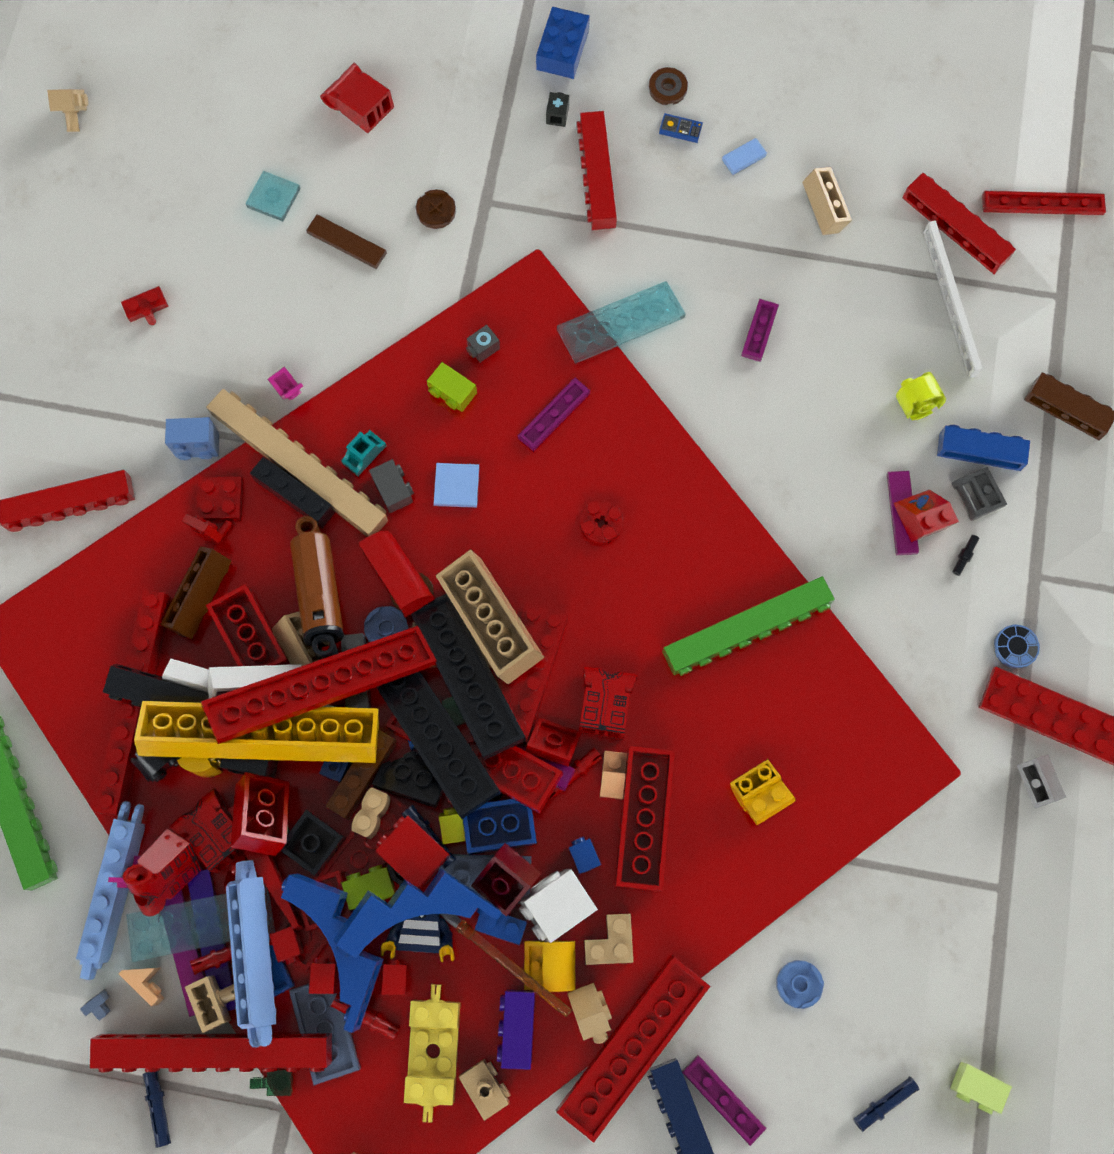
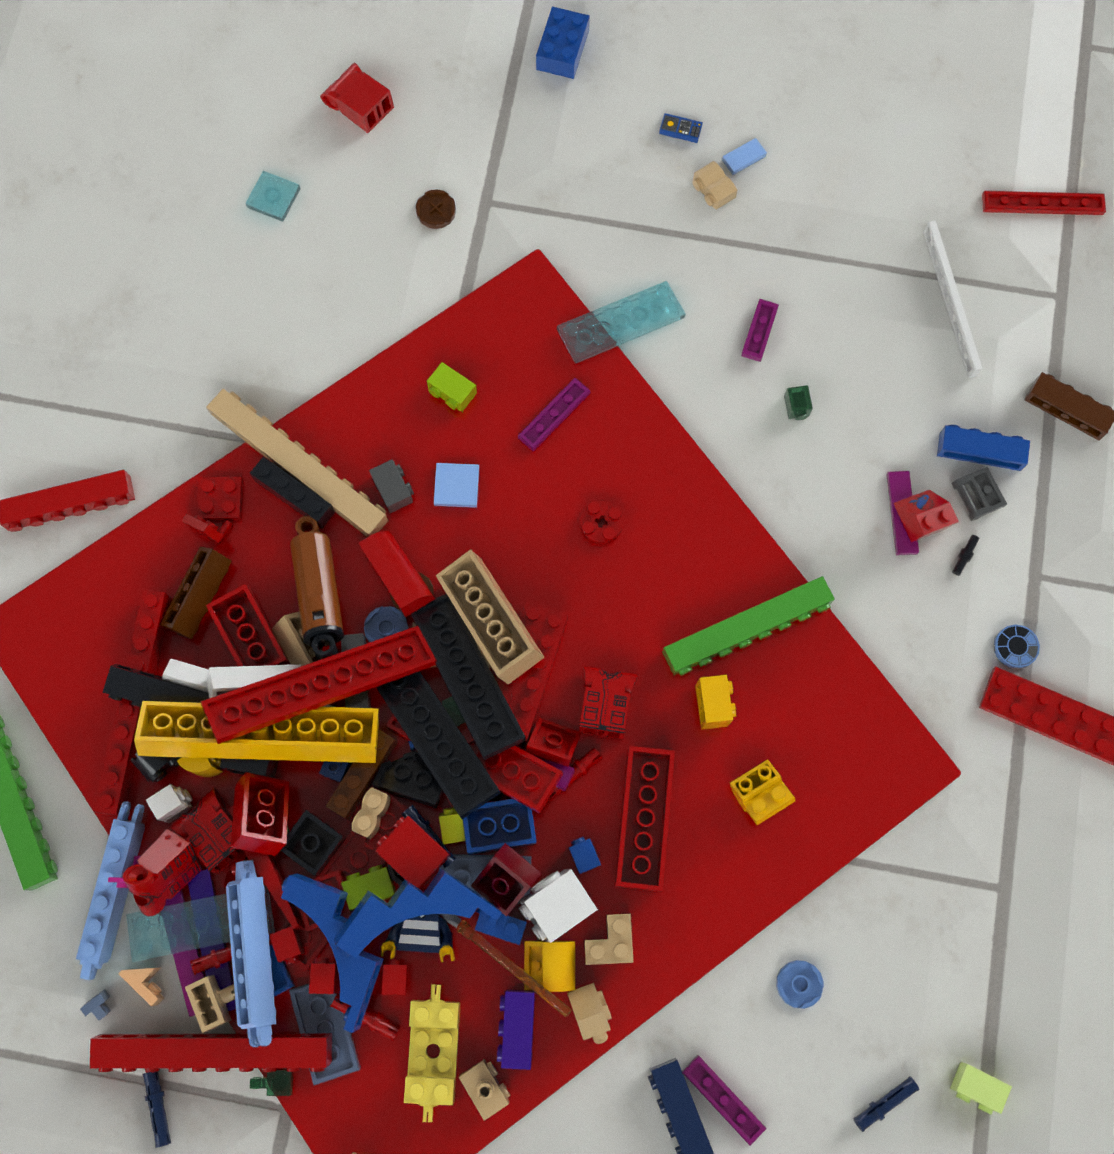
(69, 102): tan brick -> none
(145, 305): red plate -> none
(170, 803): none -> white piece
(192, 438): medium blue brick -> none
(285, 384): dark pink bracket -> none
(346, 241): reddish brown tile -> none
(362, 451): teal brick -> none
(482, 344): dark grey brick -> none
(557, 109): pearl dark grey brick -> none
(597, 170): red brick -> none
(613, 775): light nougat slope -> none
(632, 1049): red plate -> none
(668, 76): reddish brown tile -> none
(714, 185): none -> tan brick
(715, 701): none -> yellow brick
(798, 402): none -> clear green brick
(826, 201): tan brick -> none
(920, 396): neon yellow brick -> none
(958, 223): red brick -> none
(1041, 781): light grey brick -> none

